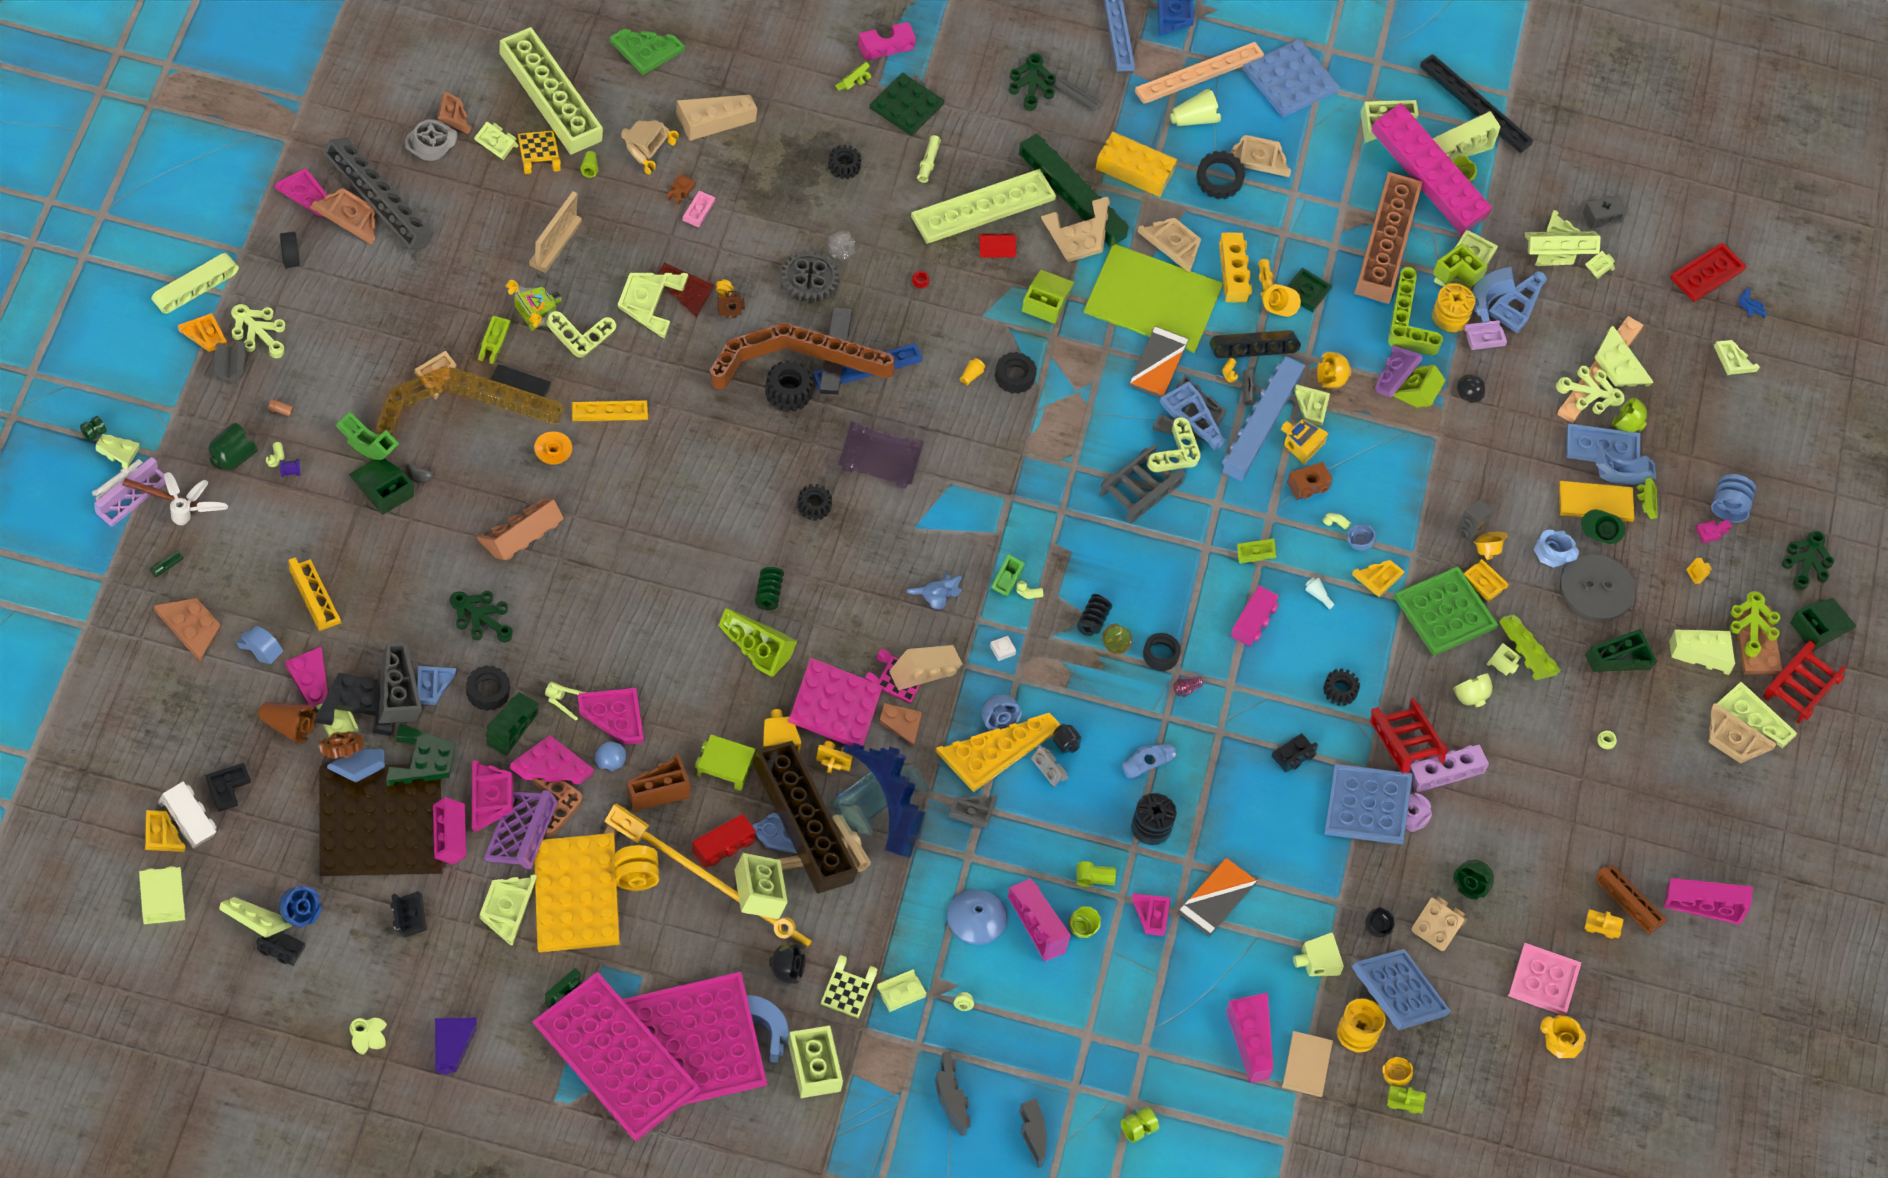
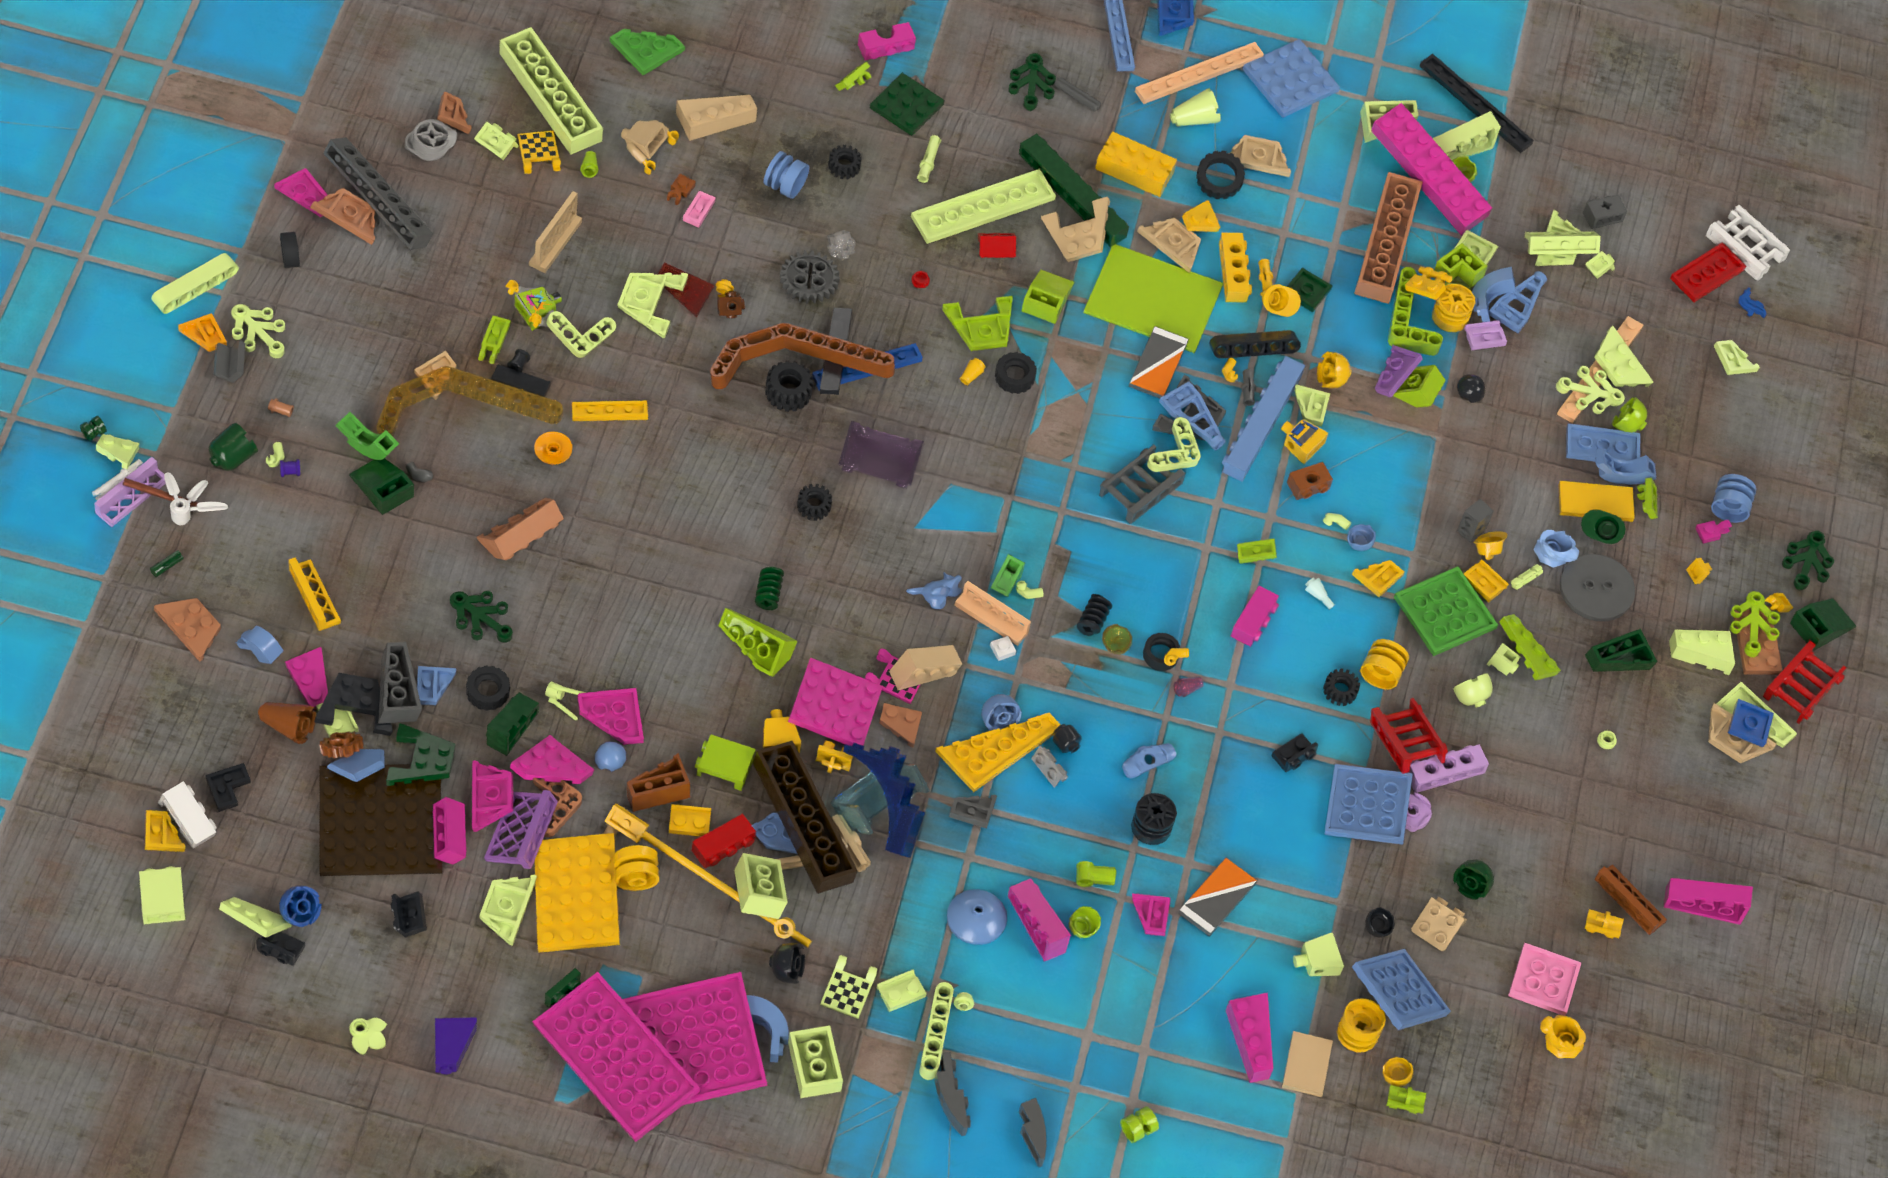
(519, 360): none -> black bush
(689, 820): none -> yellow plate
(786, 174): none -> medium blue wheel
(936, 1022): none -> yellowish green beam
(985, 330): none -> lime wing
(992, 614): none -> light nougat fence
(1175, 653): none -> yellow arm
(1201, 218): none -> yellow wing
(1384, 664): none -> yellow wheel
(1425, 285): none -> yellow plate
(1526, 577): none -> yellowish green axle
(1750, 723): none -> blue plate
(1757, 232): none -> white fence
(1779, 602): none -> yellow plate

